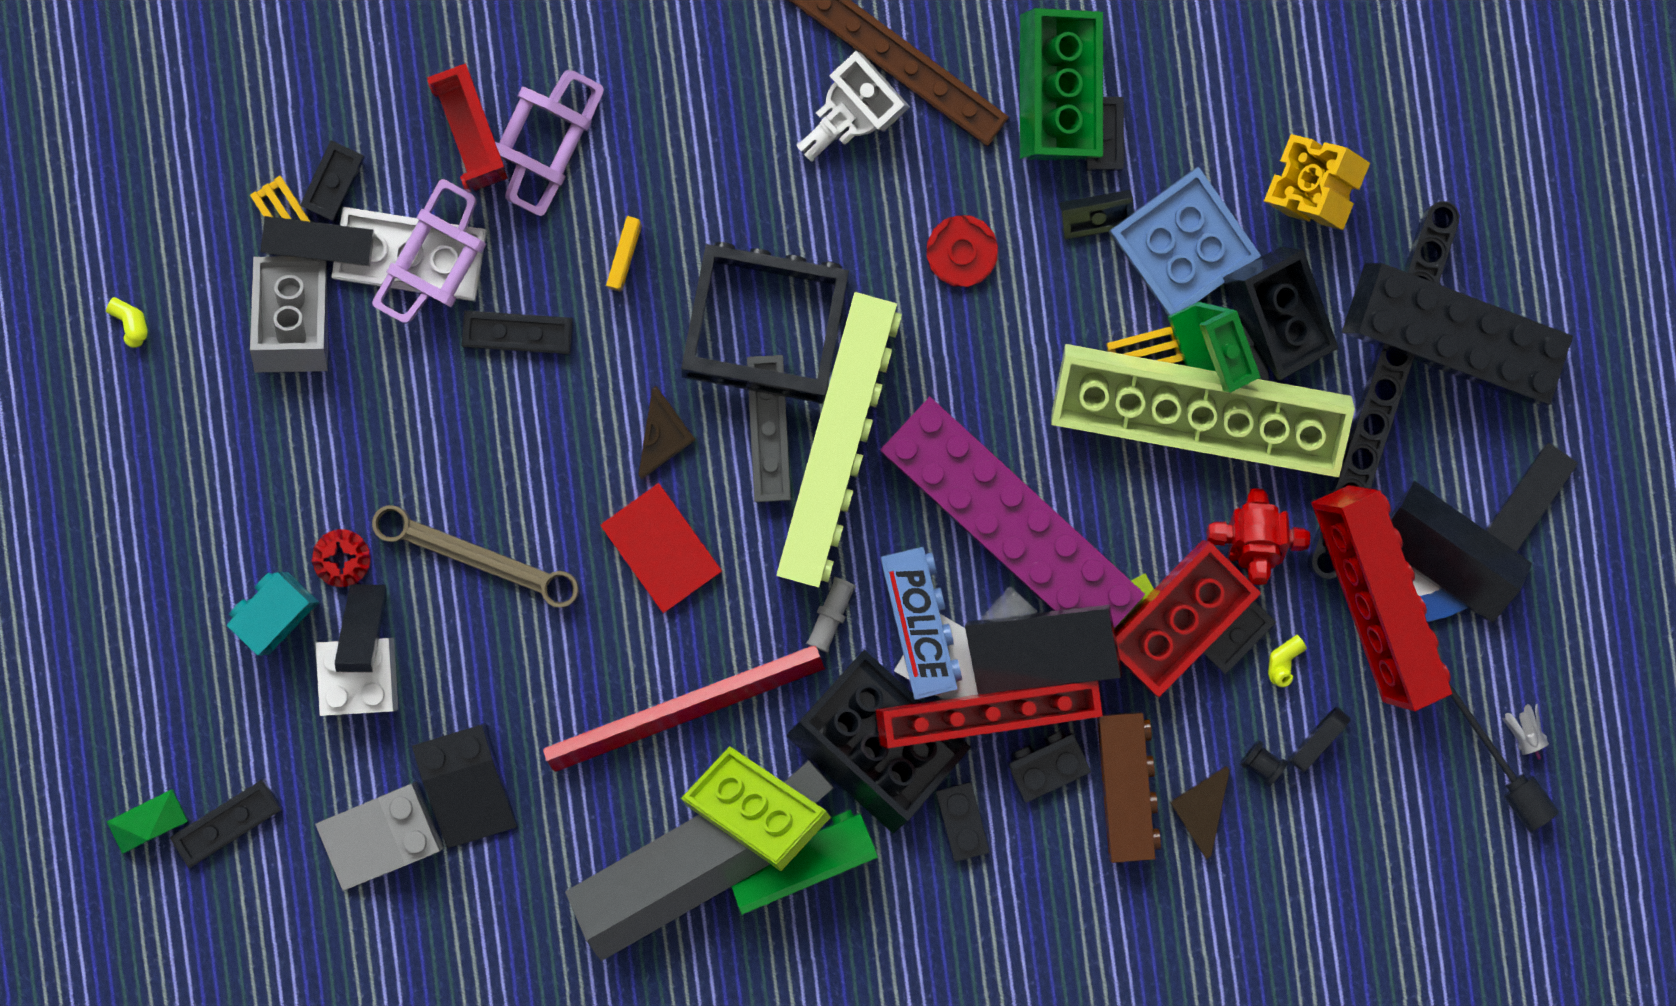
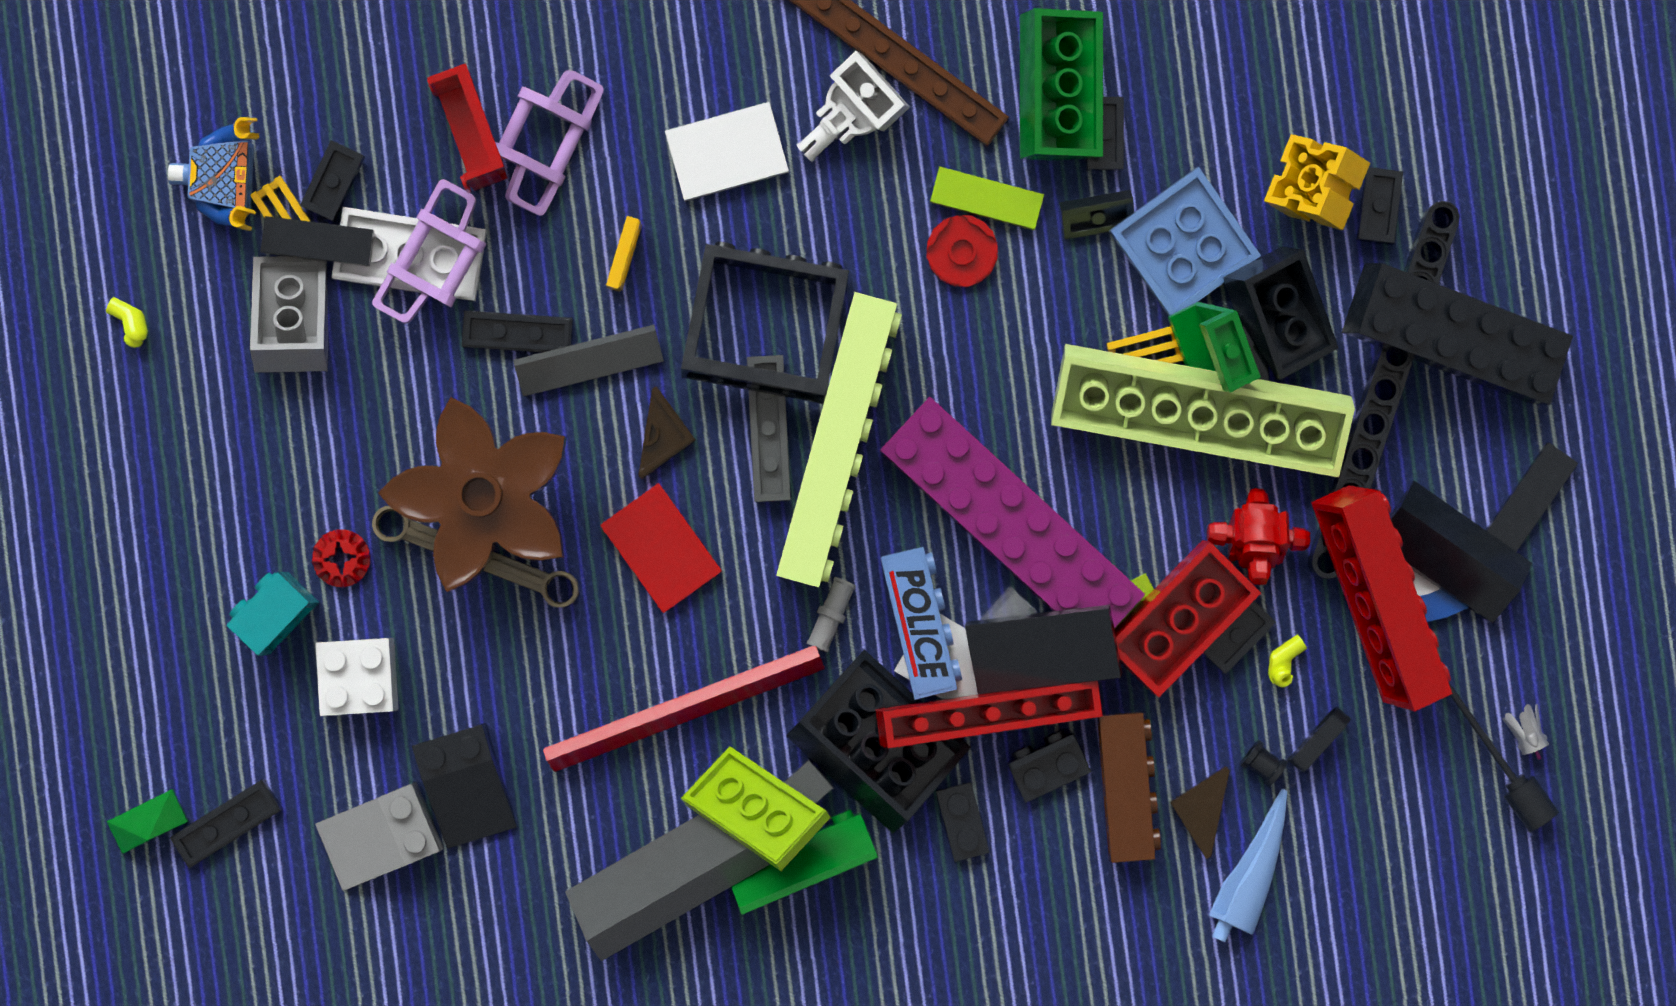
(221, 174): none -> torso
(361, 628): black tile -> none
(481, 495): none -> reddish brown plant
(588, 360): none -> dark grey tile
(726, 151): none -> white tile
(986, 198): none -> lime tile
(1248, 884): none -> light blue piece
(1379, 206): none -> black plate

